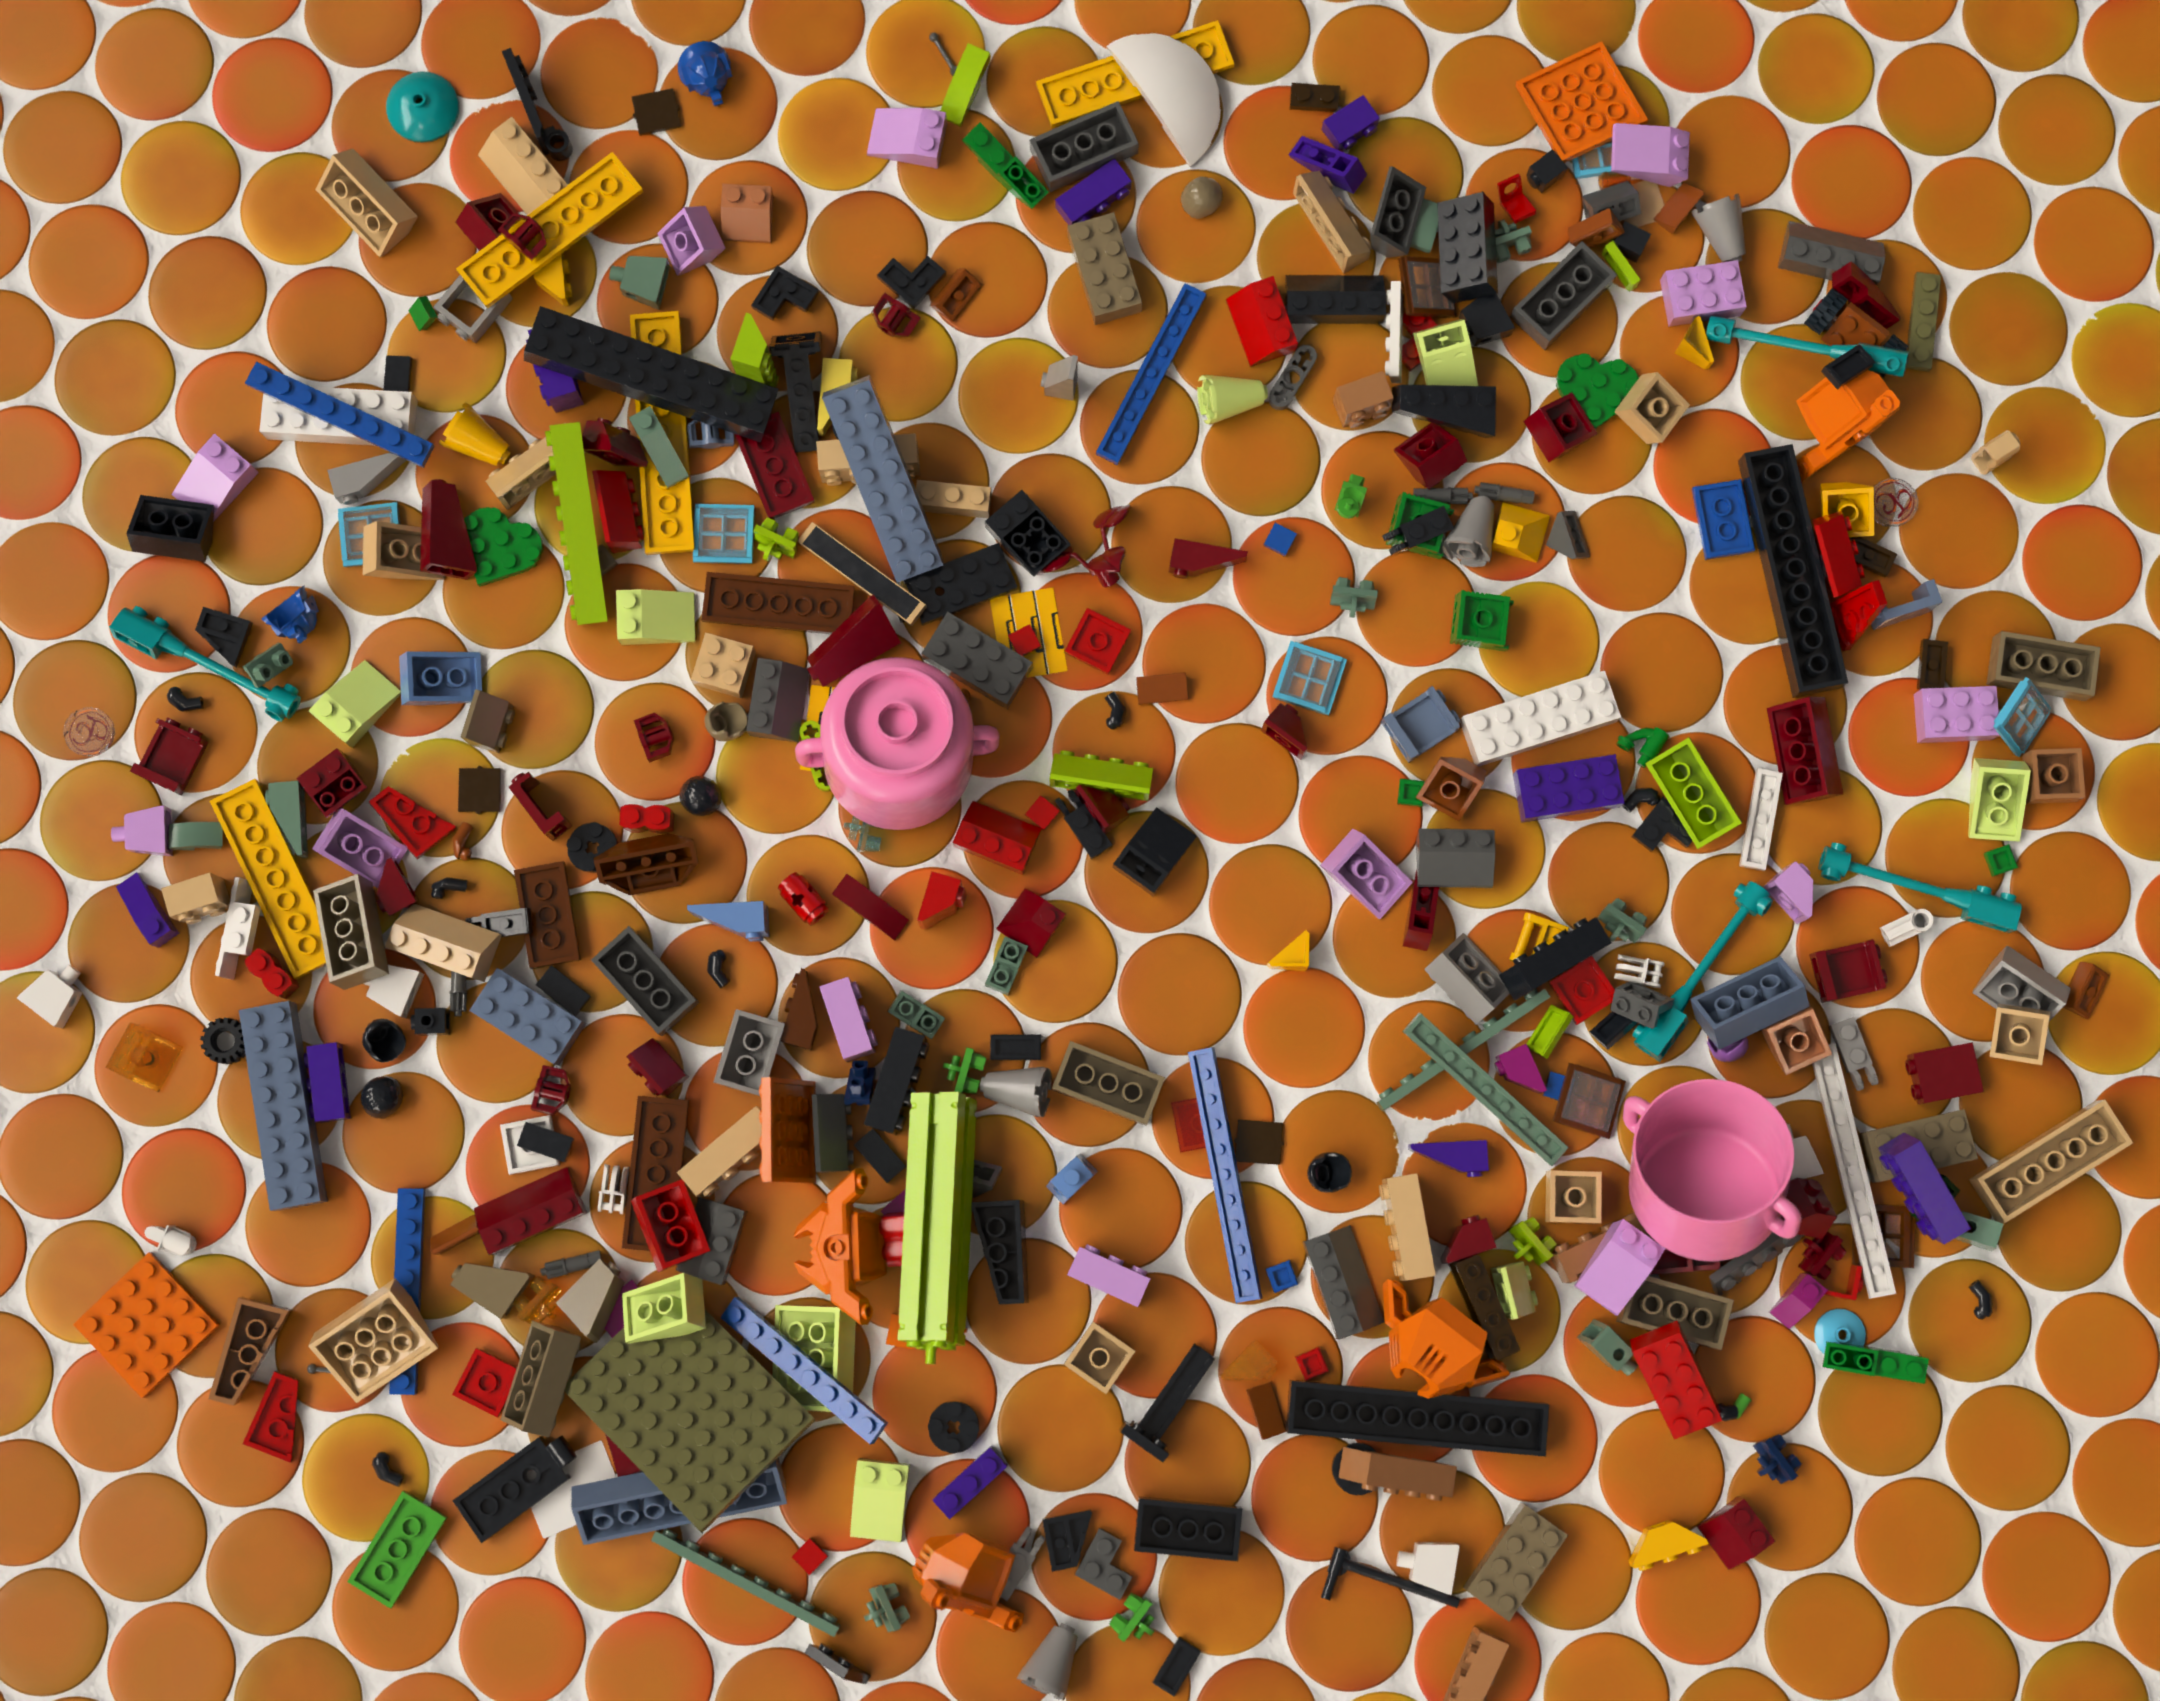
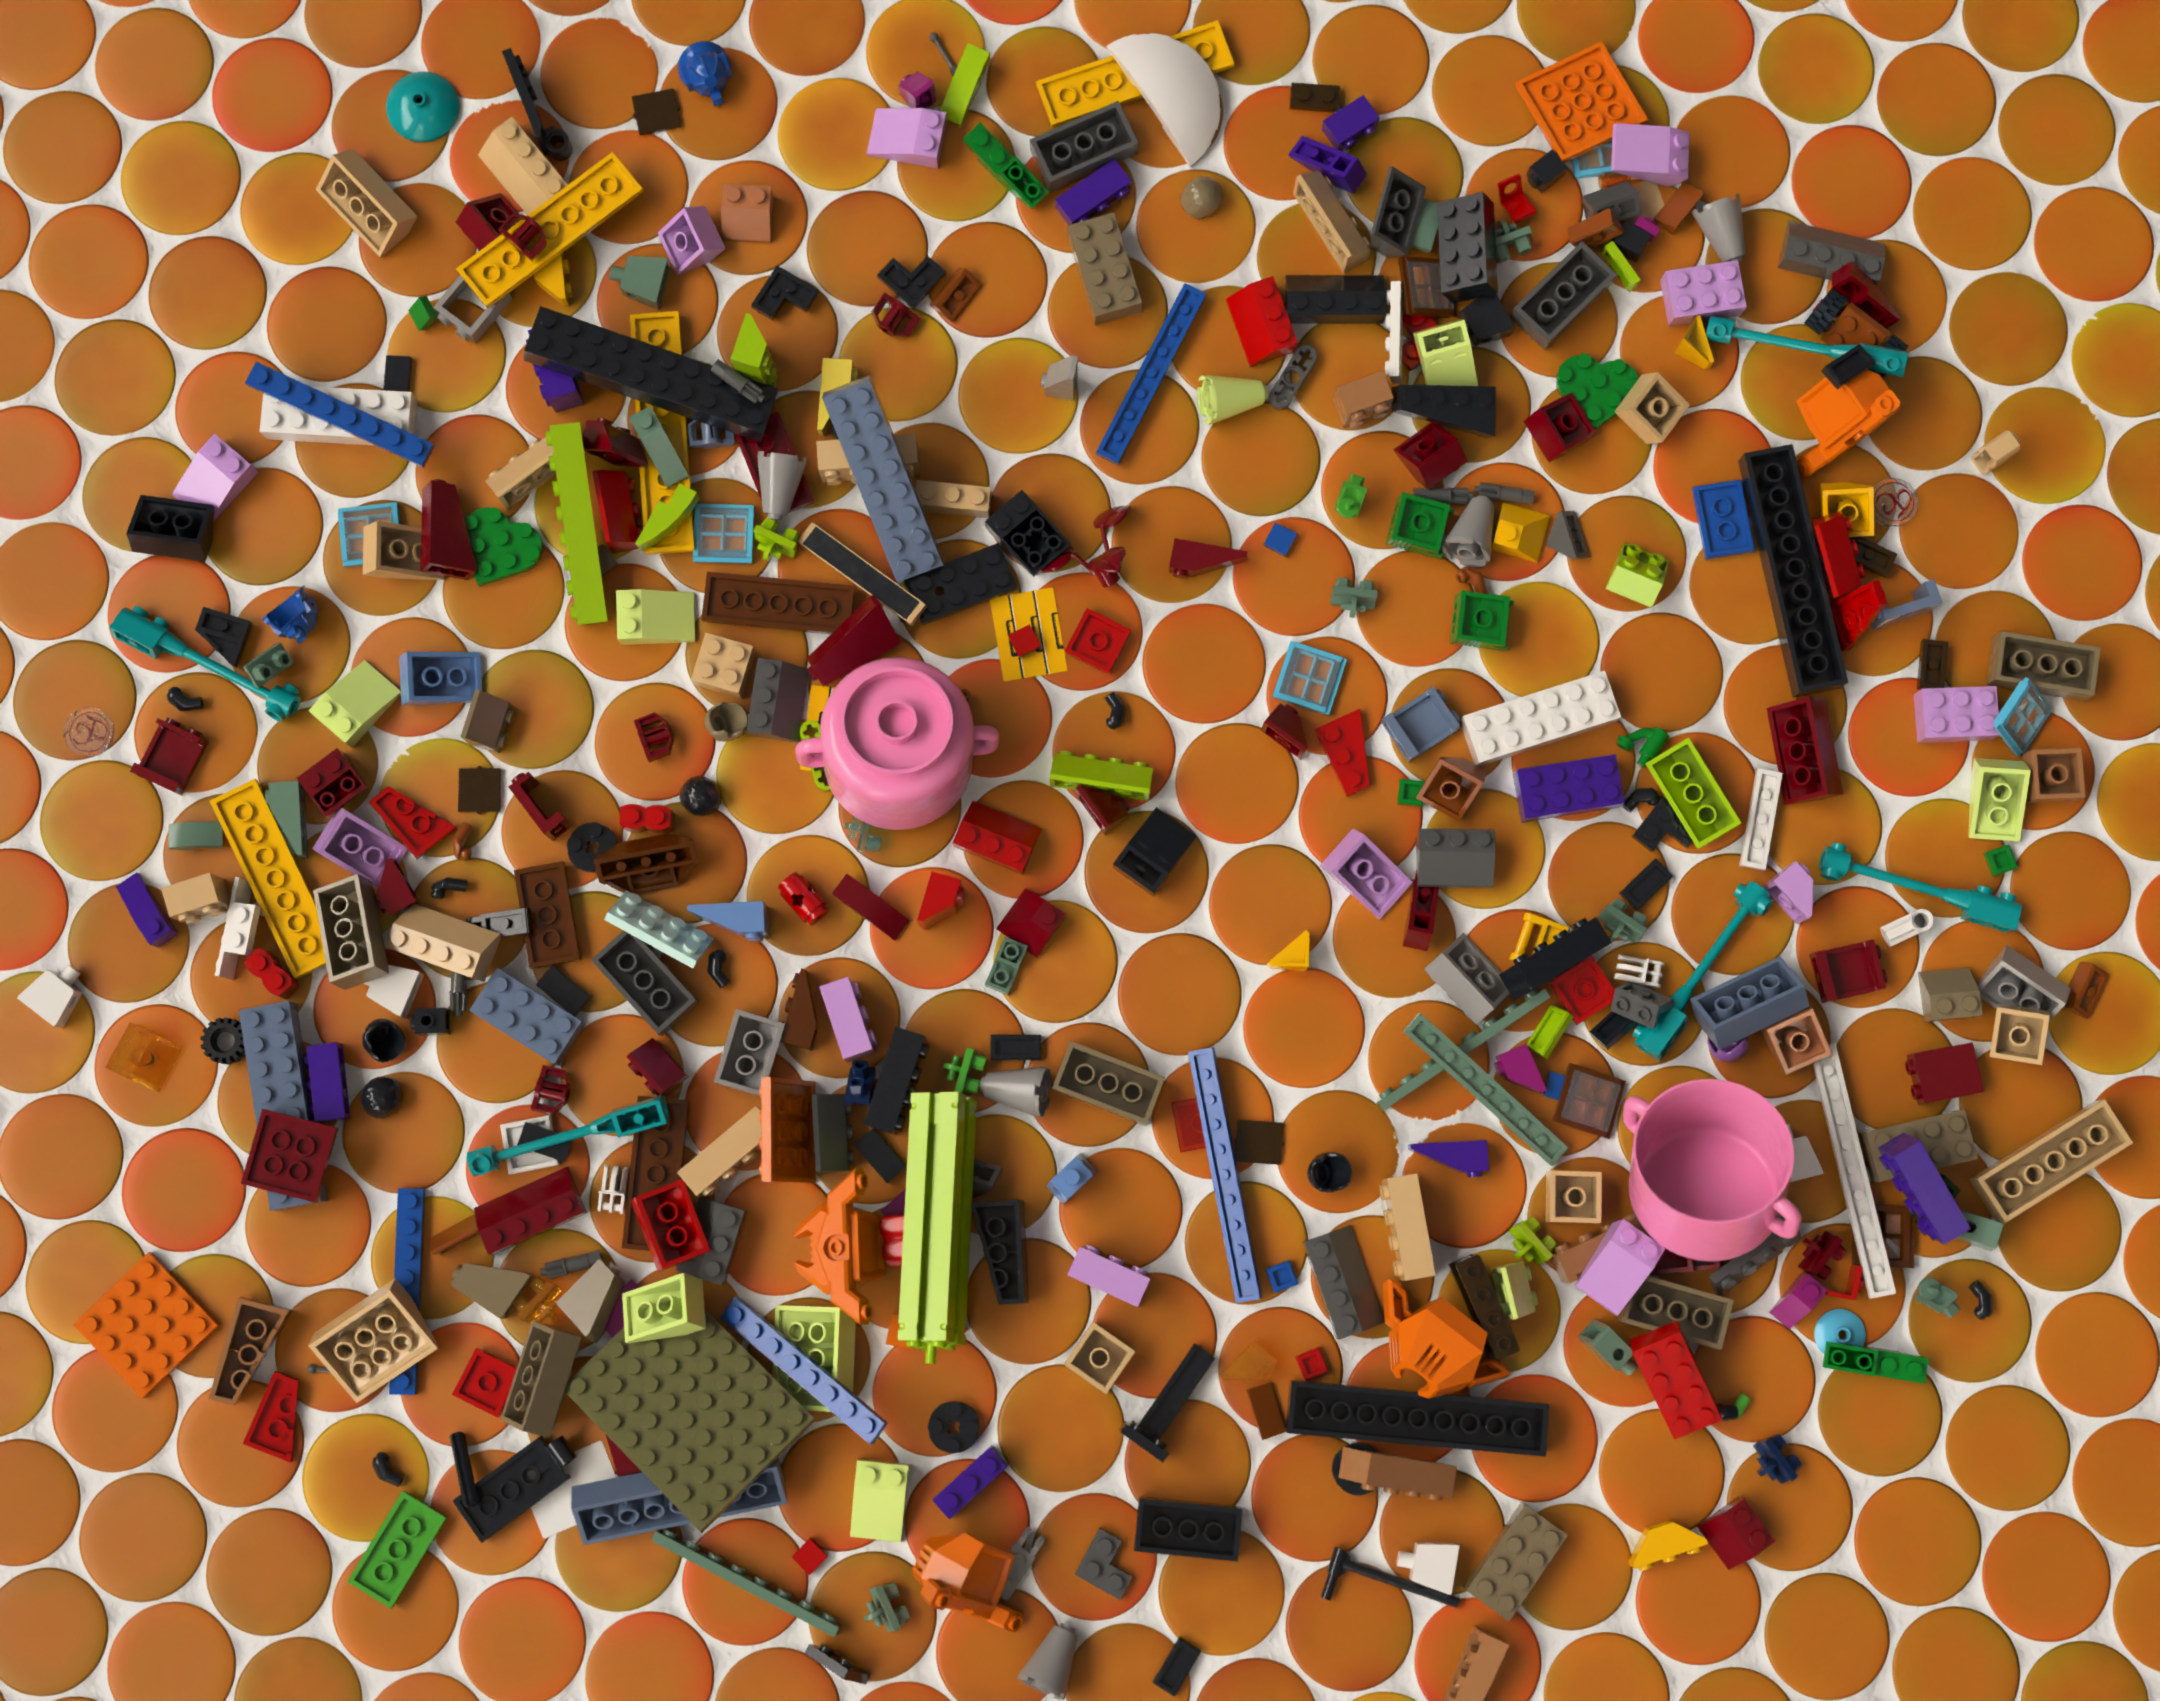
(145, 831): lavender torso -> none
(172, 1239): white arm -> none
(289, 1155): none -> dark red plate
(361, 477): light grey slope -> none
(464, 1469): none -> black axle
(475, 438): yellow cone -> none
(621, 1120): none -> teal bar
(659, 929): none -> light aqua plate
(667, 517): none -> lime slope
(738, 382): none -> dark grey piece
(779, 482): none -> light grey cone
(795, 352): black bracket -> none
(916, 1014): sand green slope -> none
(917, 91): none -> magenta slope
(977, 660): dark grey brick -> none
(1042, 812): red tile -> none
(1066, 1538): black wing -> none
(1084, 826): black hinge -> none
(1125, 1627): bright green hips -> none
(1162, 688): dark orange slope -> none
(1346, 751): none -> red wing
(1420, 530): black hinge -> none
(1468, 1239): dark red slope -> none
(1473, 577): none -> dark orange arm
(1637, 574): none -> lime slope
(1646, 884): none -> black tile
(1647, 225): none -> magenta plate
(1813, 1205): dark red slope -> none
(1853, 1051): light grey hinge -> none
(1923, 321): olive plate -> none
(1937, 1297): none -> sand green hips
(1949, 995): none -> dark tan slope

